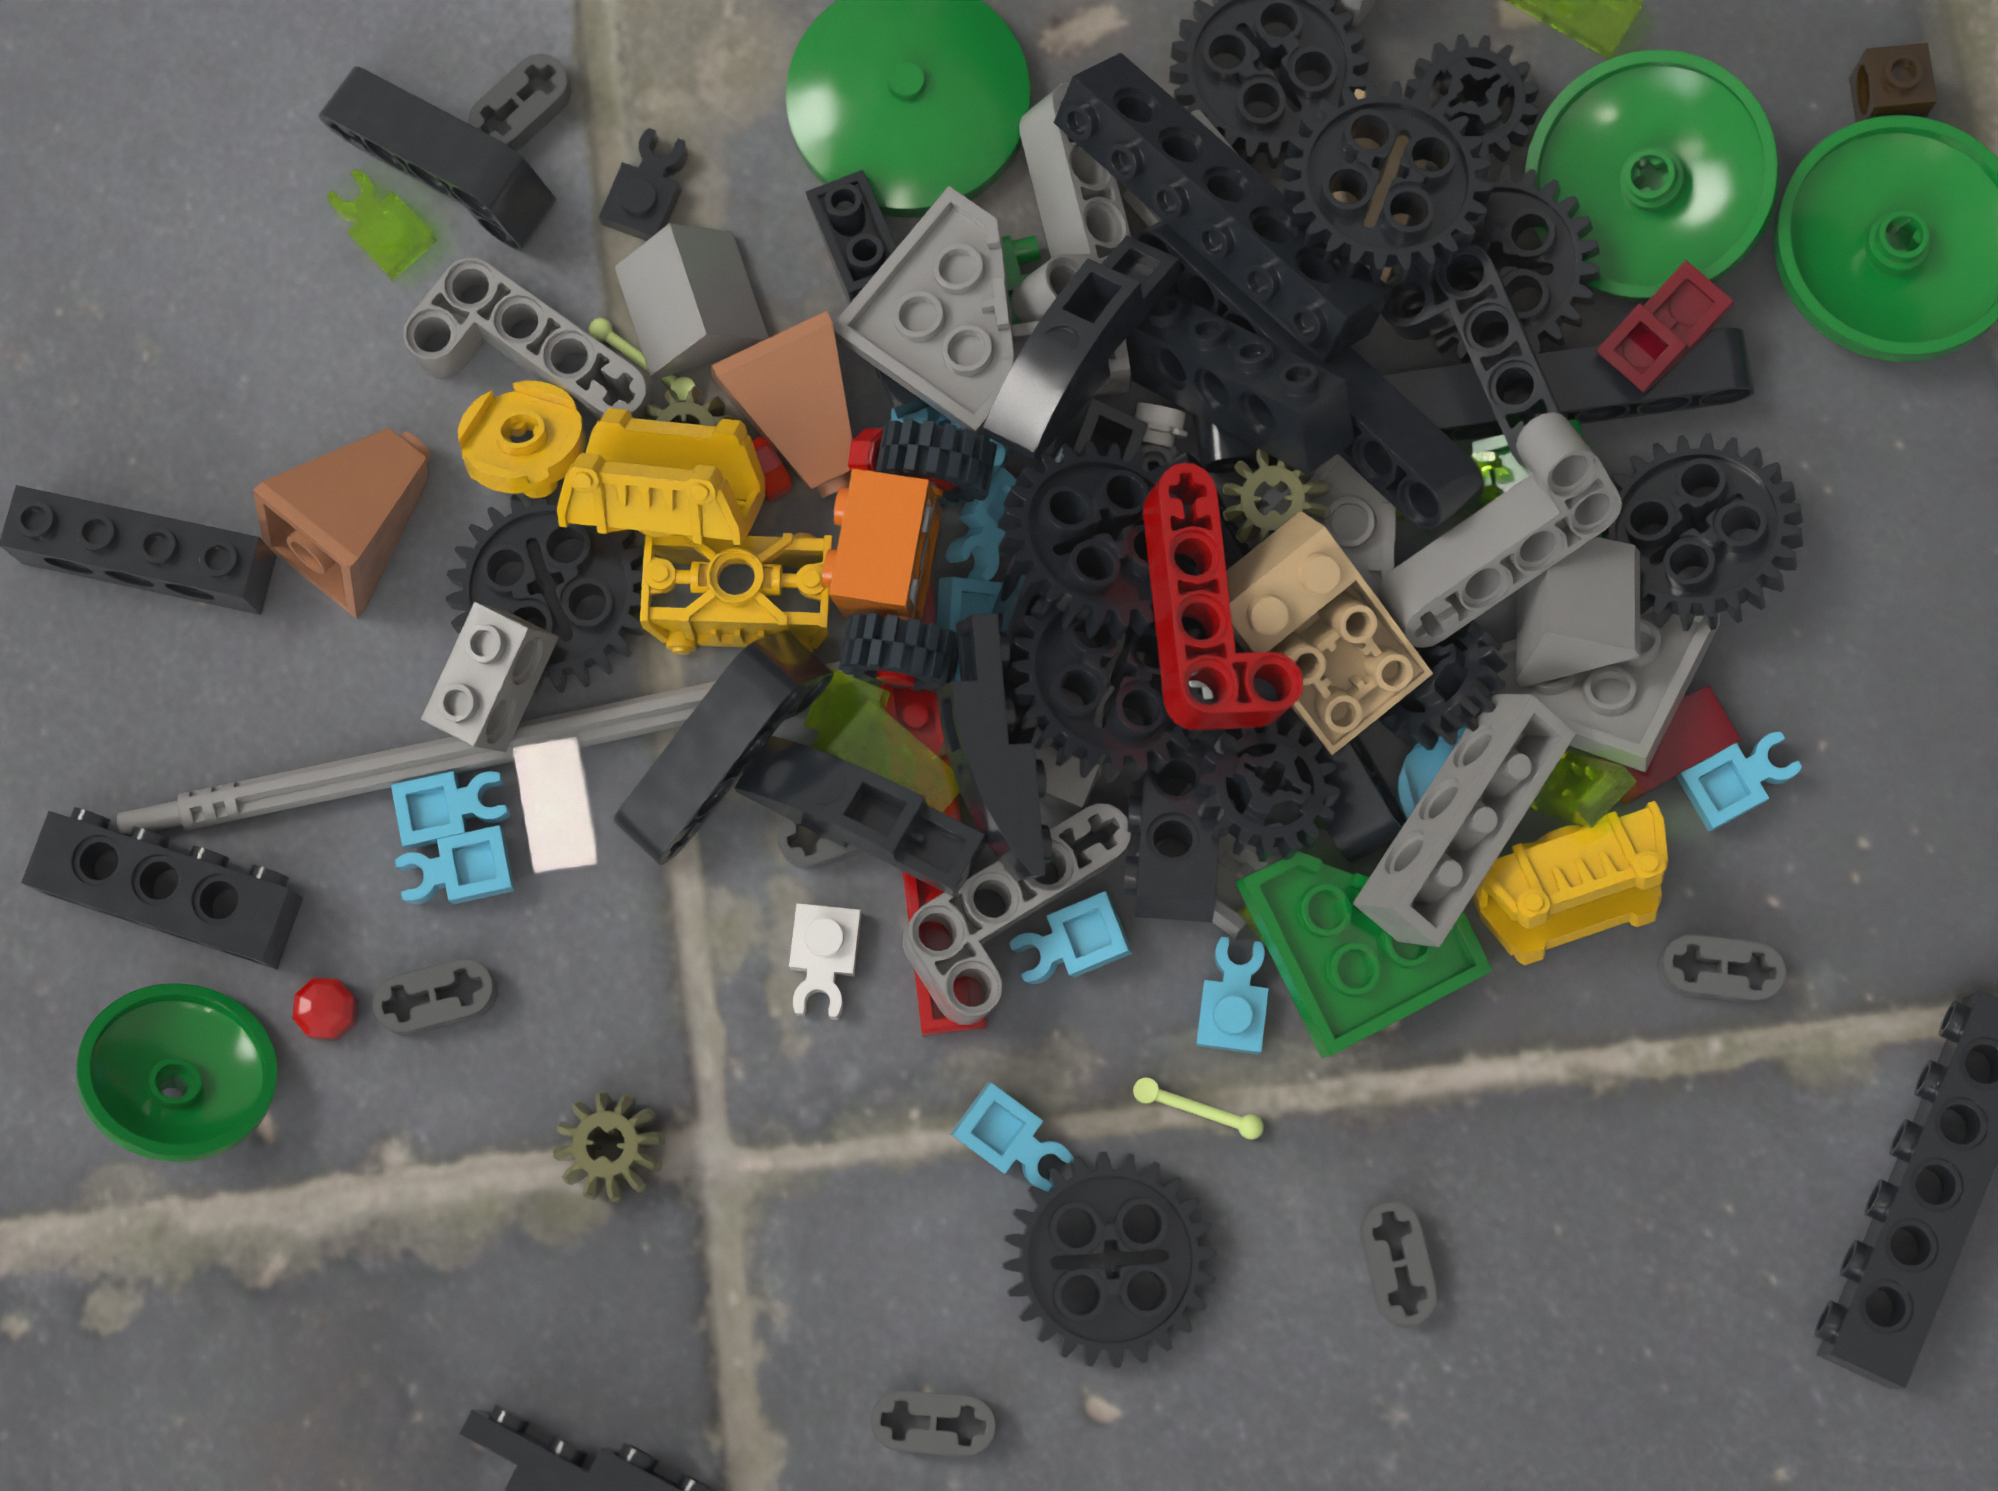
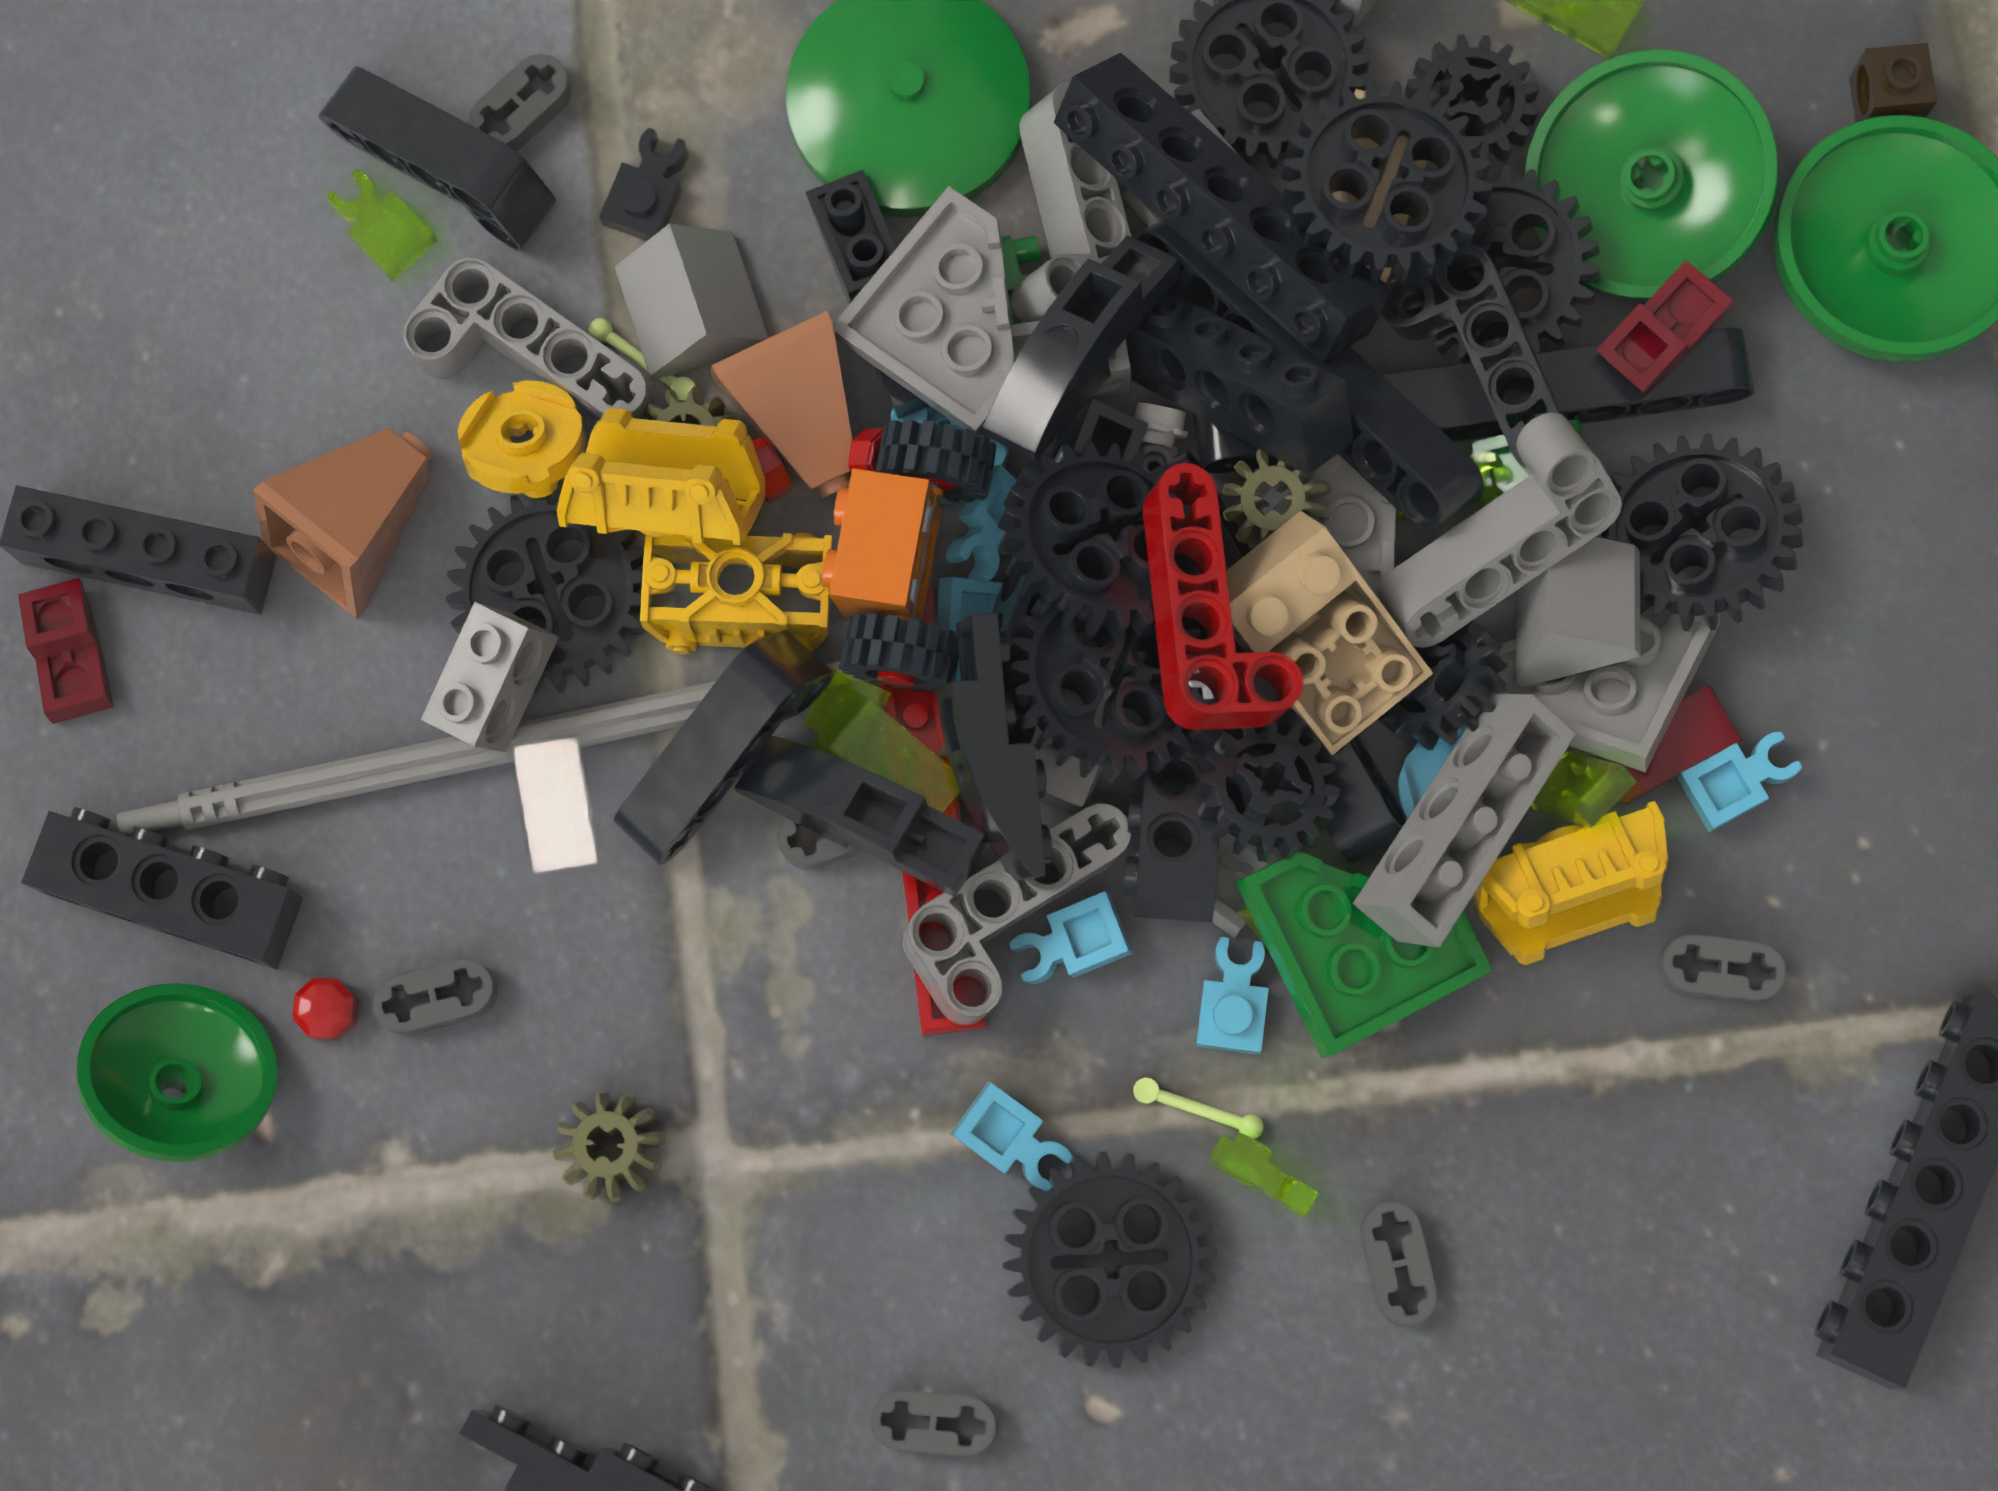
(66, 650): none -> dark red slope
(439, 807): medium azure plate -> none
(469, 867): medium azure plate -> none
(824, 947): white plate -> none
(1248, 1163): none -> clear neon green plate

